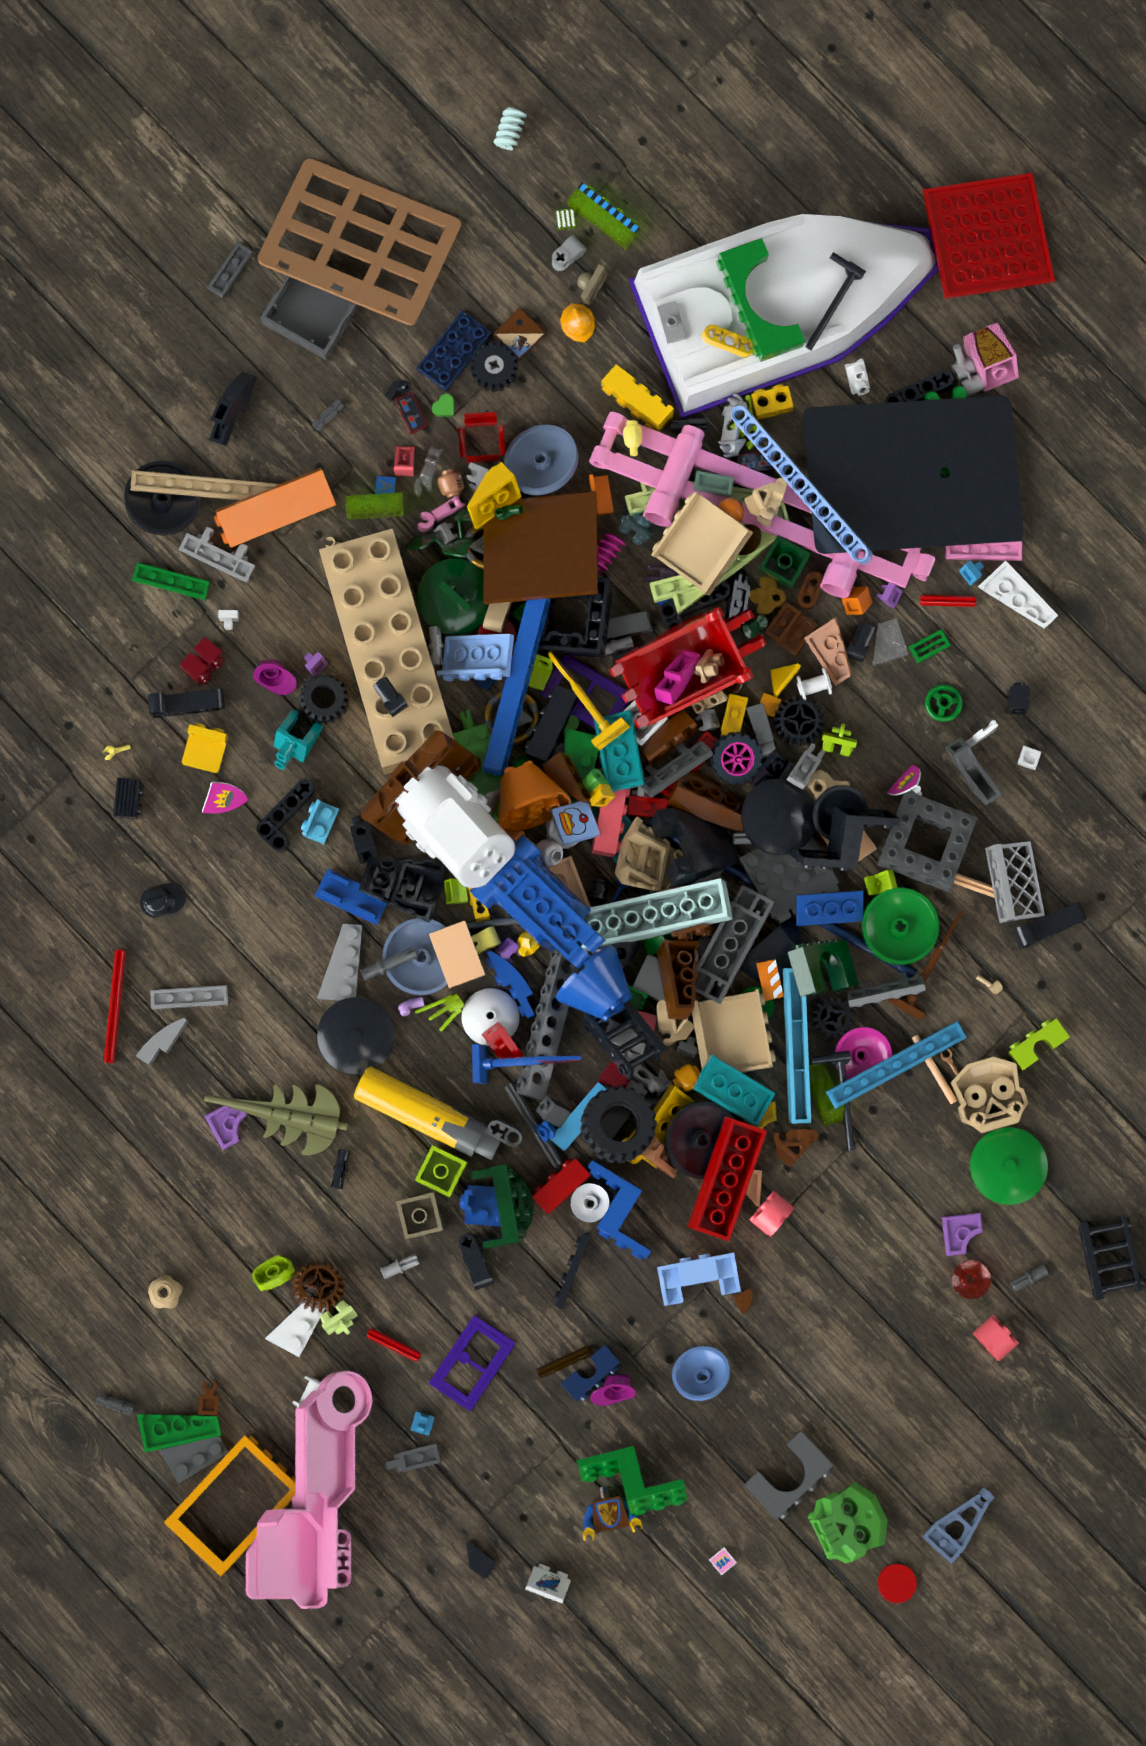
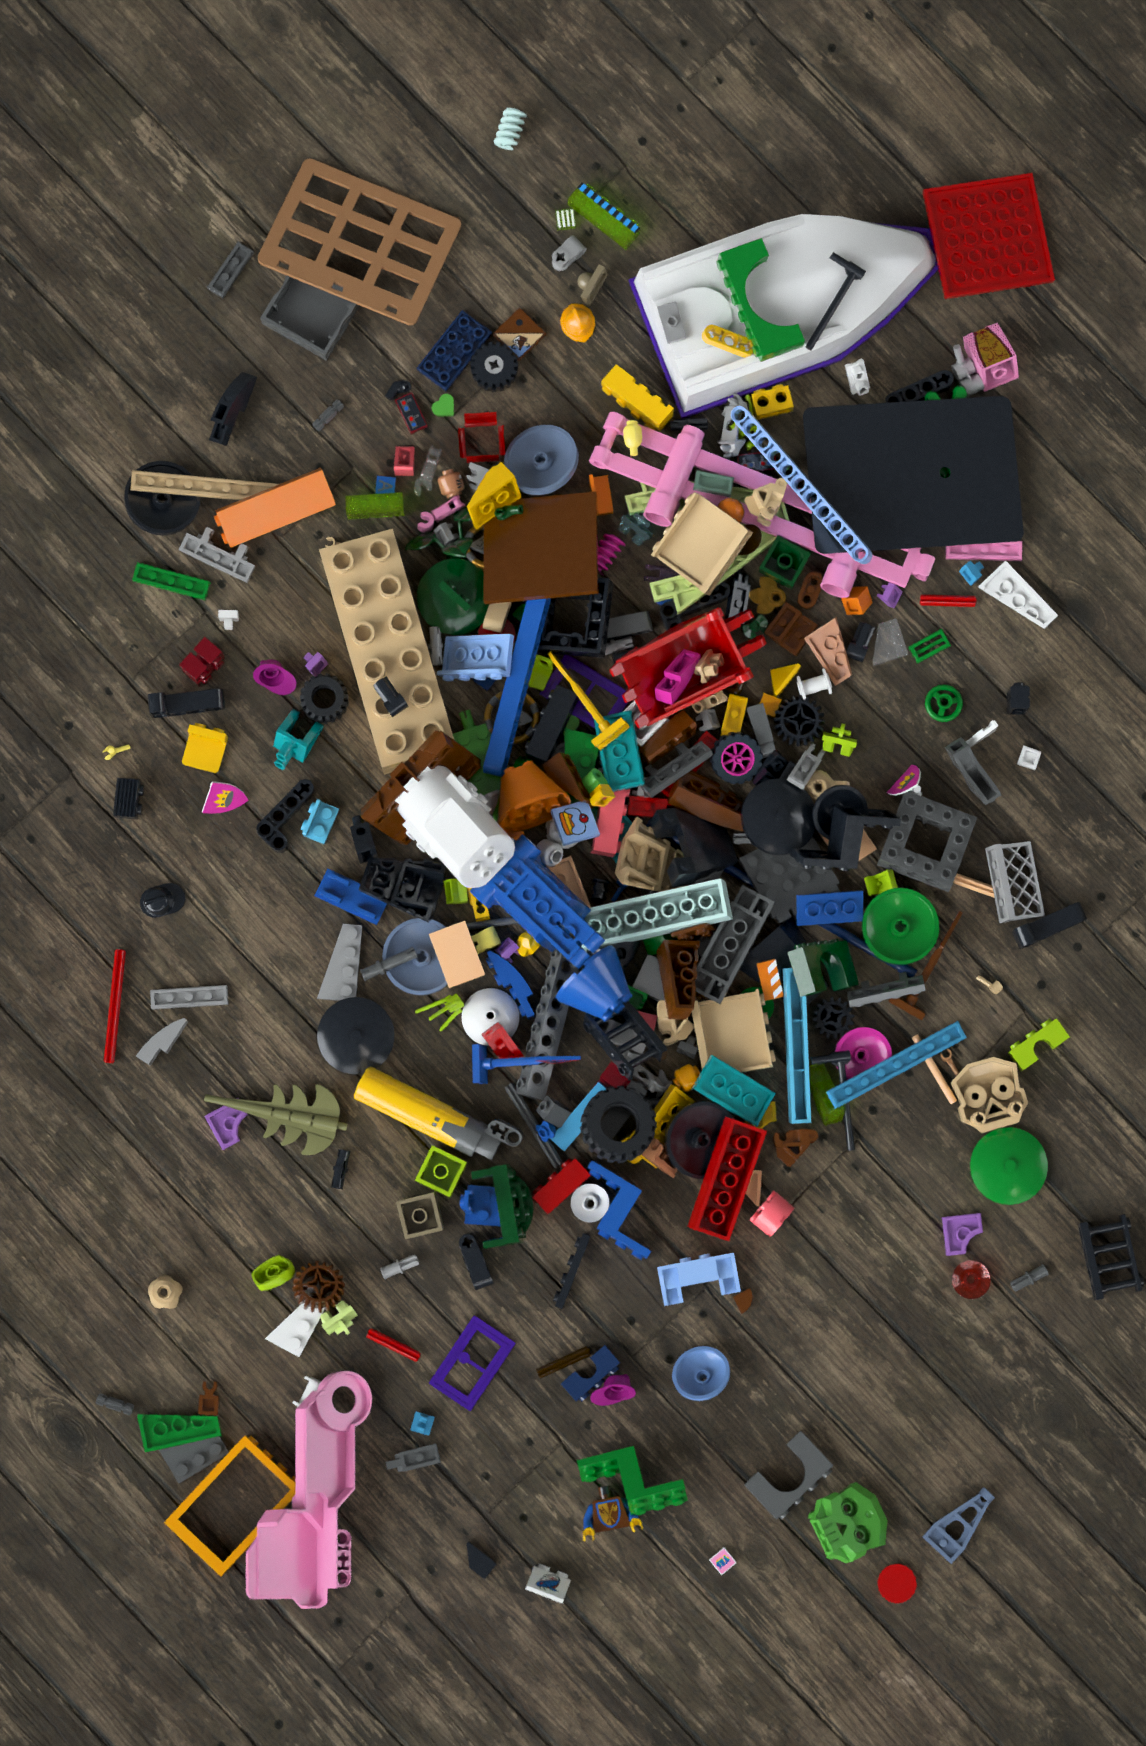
(410, 1004): lavender arm -> none
(995, 1338): coral brick -> none

